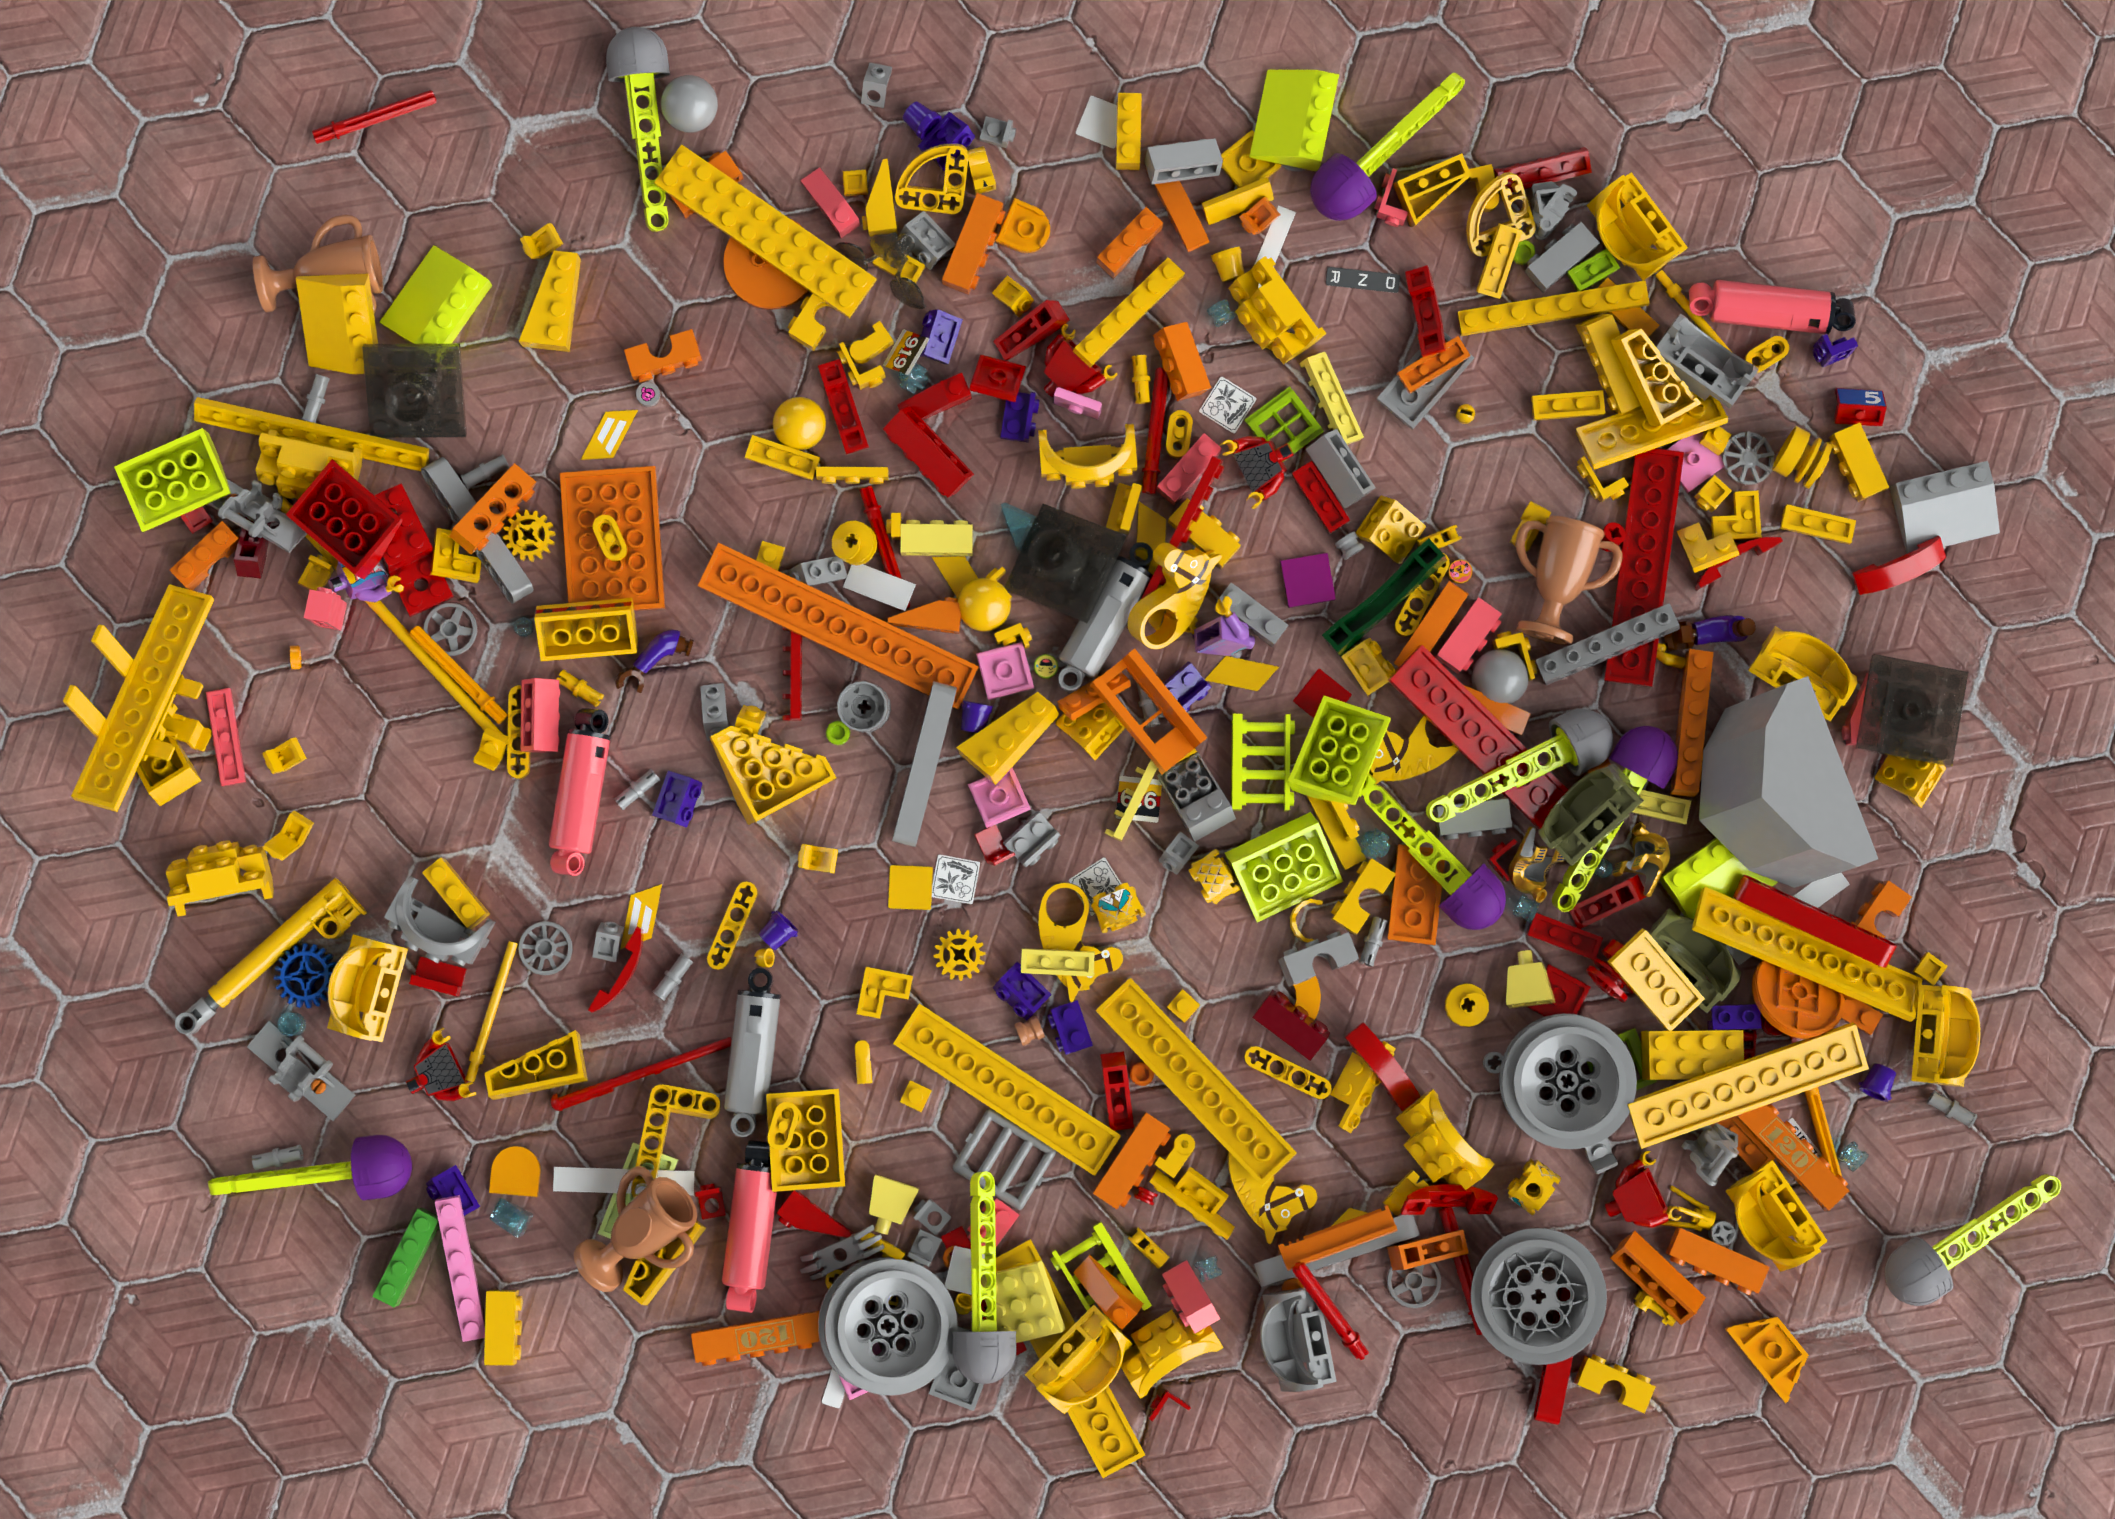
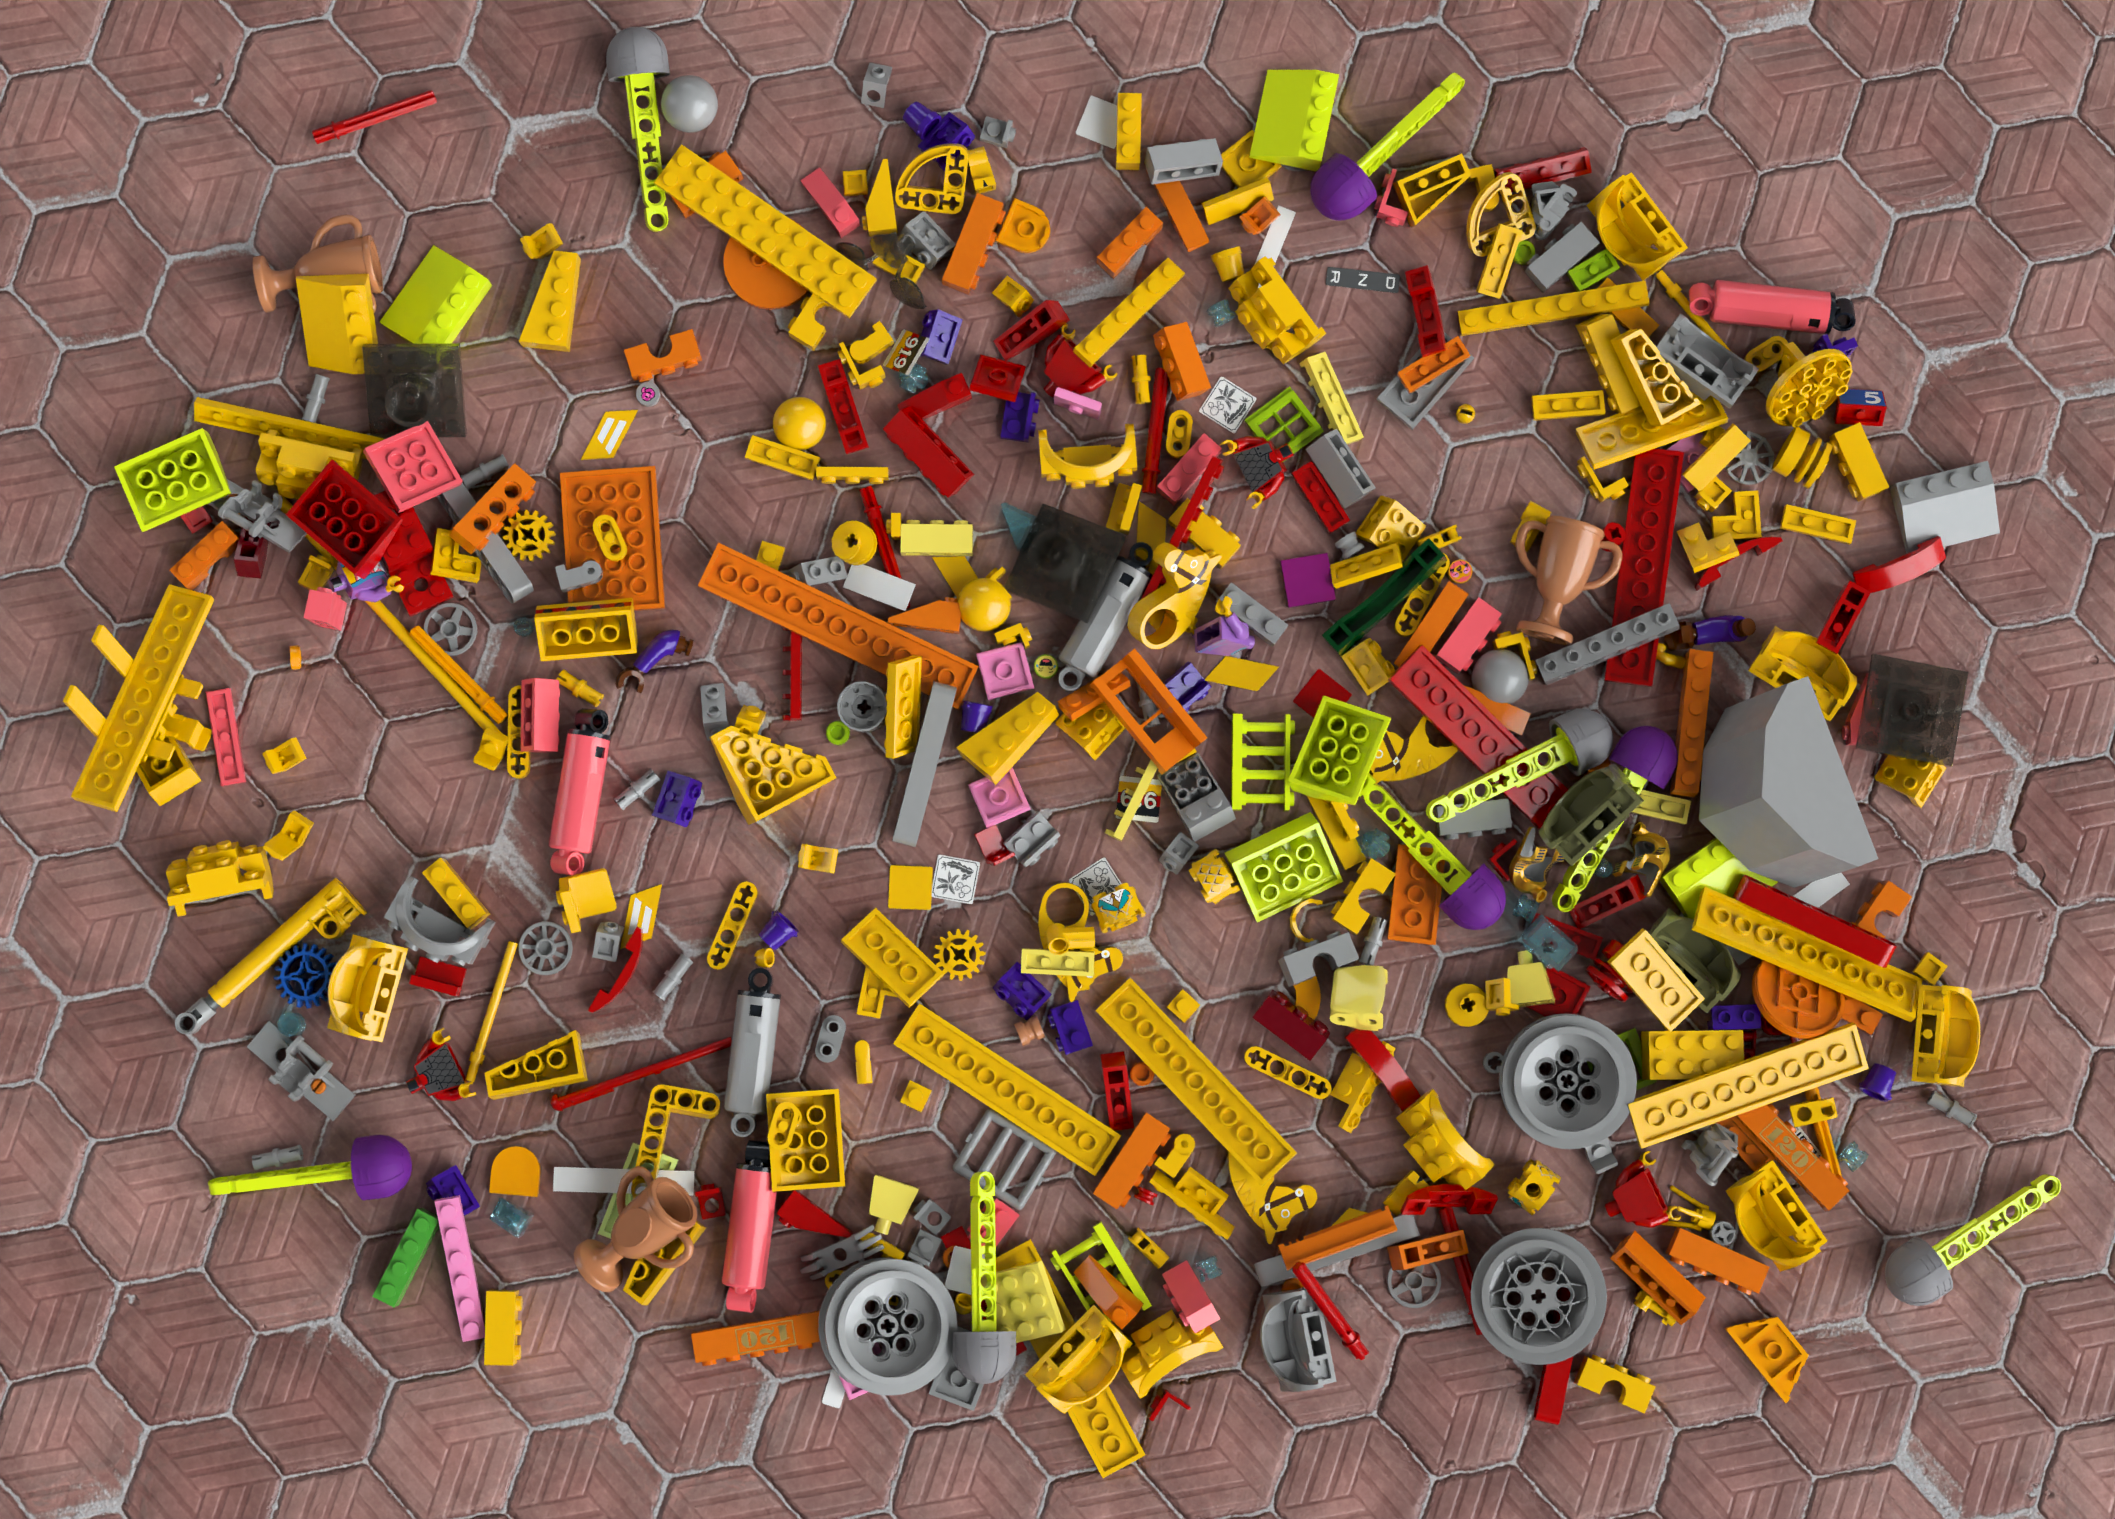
(412, 466): none -> coral plate
(579, 577): none -> light grey leg
(585, 896): none -> yellow bracket
(830, 1038): none -> light grey plate
(892, 957): none -> yellow plate
(903, 706): none -> yellow plate
(1062, 939): none -> yellow piece
(1358, 996): none -> light yellow piece
(1366, 565): none -> yellow plate
(1499, 997): none -> yellow bracket
(1544, 930): none -> clear light blue brick
(1716, 457): none -> yellow tile
(1807, 385): none -> yellow bracket
(1812, 1111): none -> yellow leg
(1842, 616): none -> red slope

